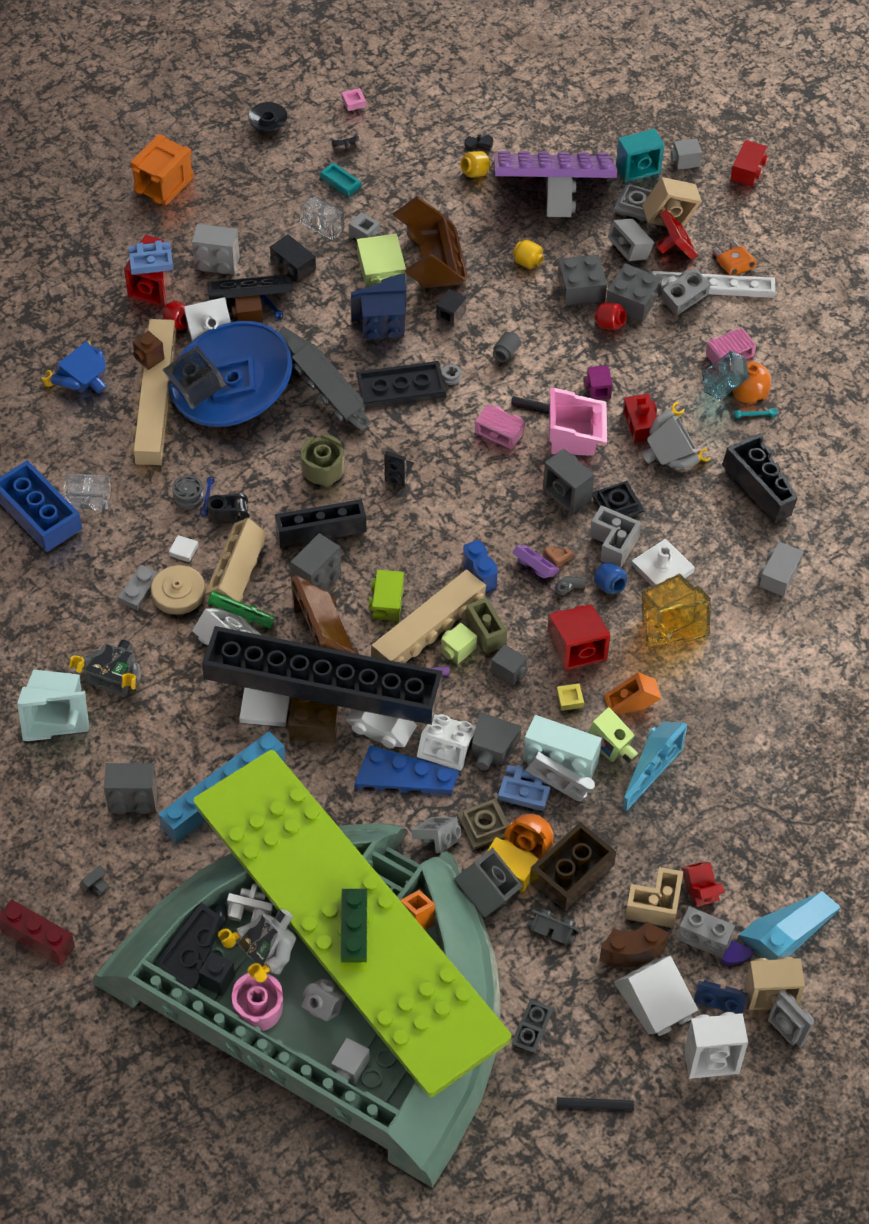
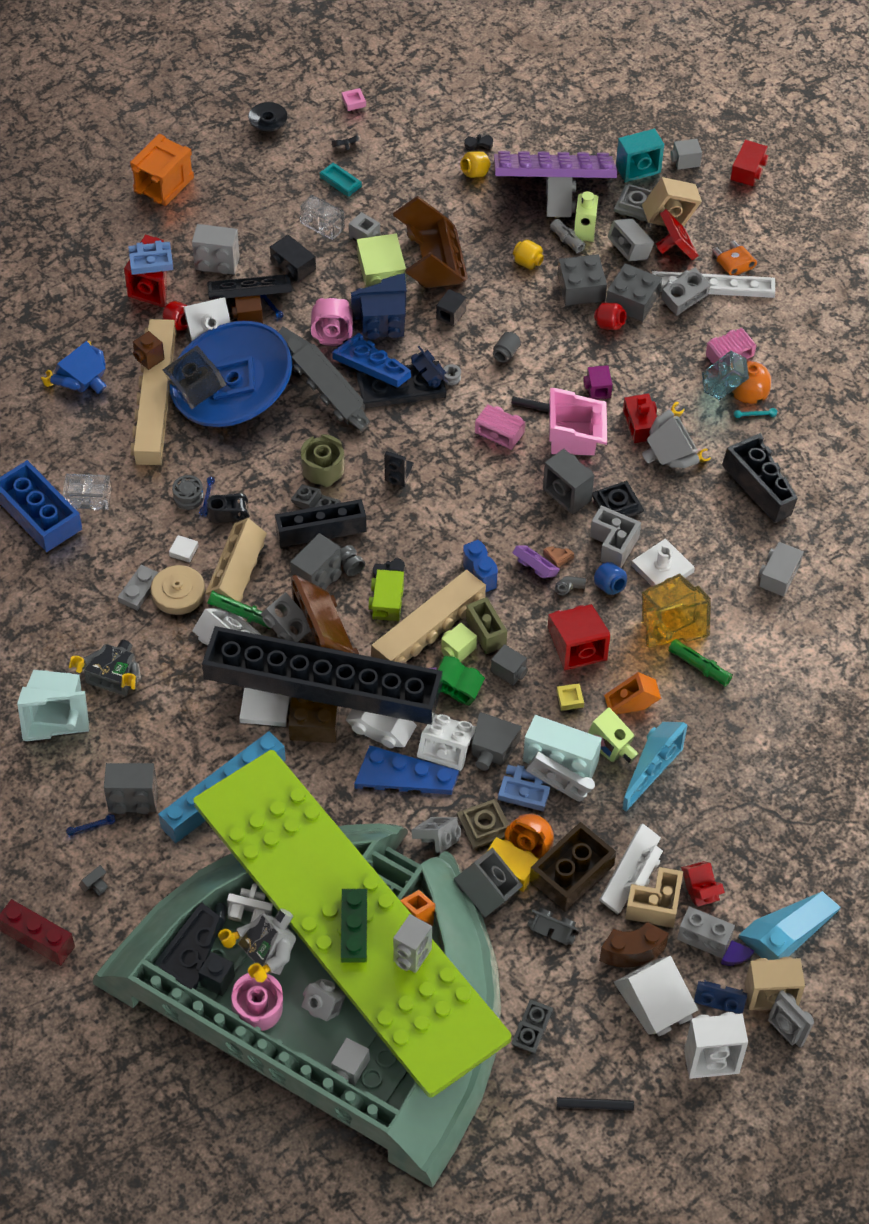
(109, 819): none -> clear blue hinge
(292, 616): none -> light grey brick
(311, 497): none -> dark grey slope
(331, 321): none -> bright pink brick
(350, 561): none -> dark grey wheel
(367, 359): none -> blue wing
(395, 565): none -> black piece
(412, 943): none -> light grey brick
(424, 361): none -> dark blue hinge
(460, 681): none -> green brick
(567, 236): none -> light grey pin
(586, 208): none -> yellowish green torso
(634, 868): none -> white bracket
(708, 667): none -> green pin

